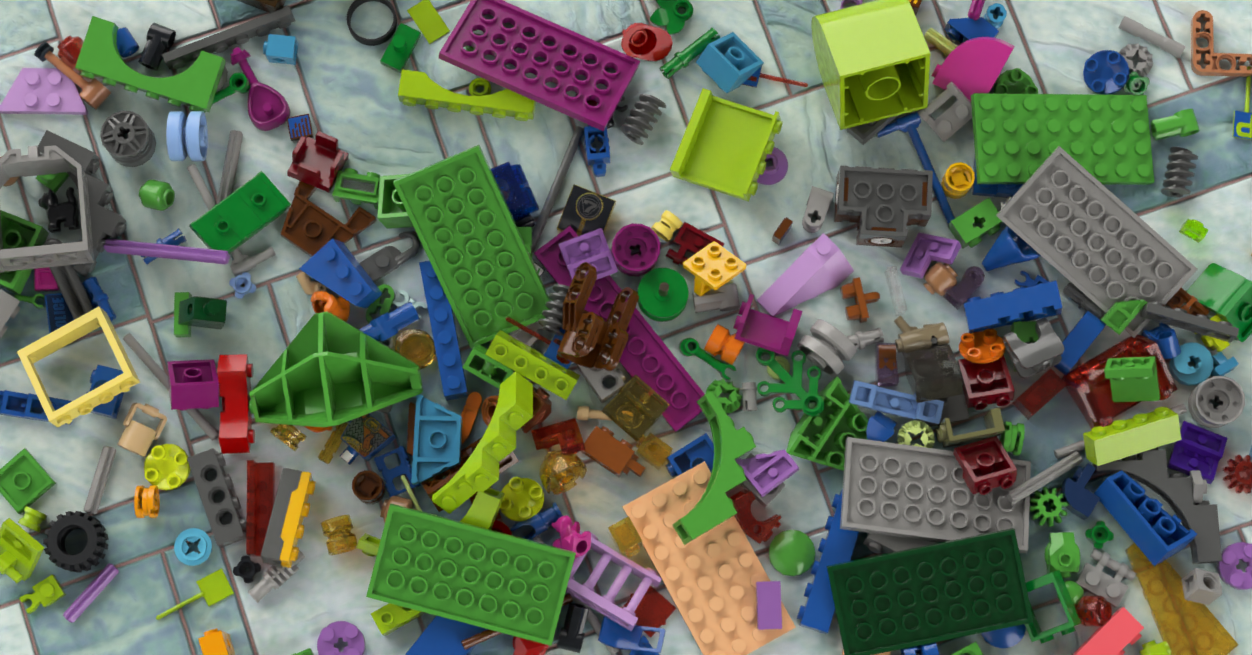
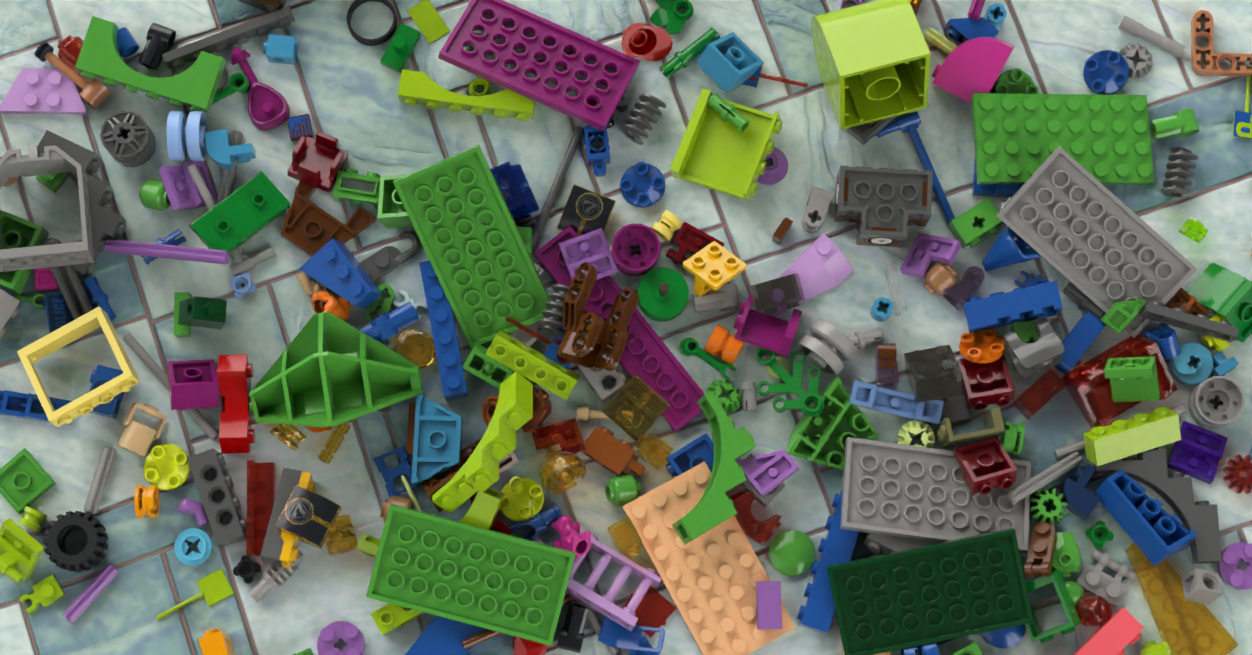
(59, 213): black animal -> none
(181, 187): none -> medium lavender slope
(195, 508): none -> medium lavender arm
(222, 152): none -> dark azure brick
(308, 516): none -> black slope
(365, 438): torso -> none
(368, 487): reddish brown wheel -> none
(470, 413): orange piece -> none
(622, 490): none -> bright green head
(642, 185): none -> blue dish
(728, 112): none -> bright green pin
(764, 292): none -> clear smoke brick
(855, 291): dark orange hips -> none
(880, 427): blue tile -> none
(883, 302): none -> dark azure bush
(919, 339): dark tan piece -> none
(953, 117): light grey plate -> none
(957, 180): yellow wheel -> none
(1041, 550): none -> reddish brown plate
(1142, 84): green plate -> none
(1199, 486): light grey plate -> none

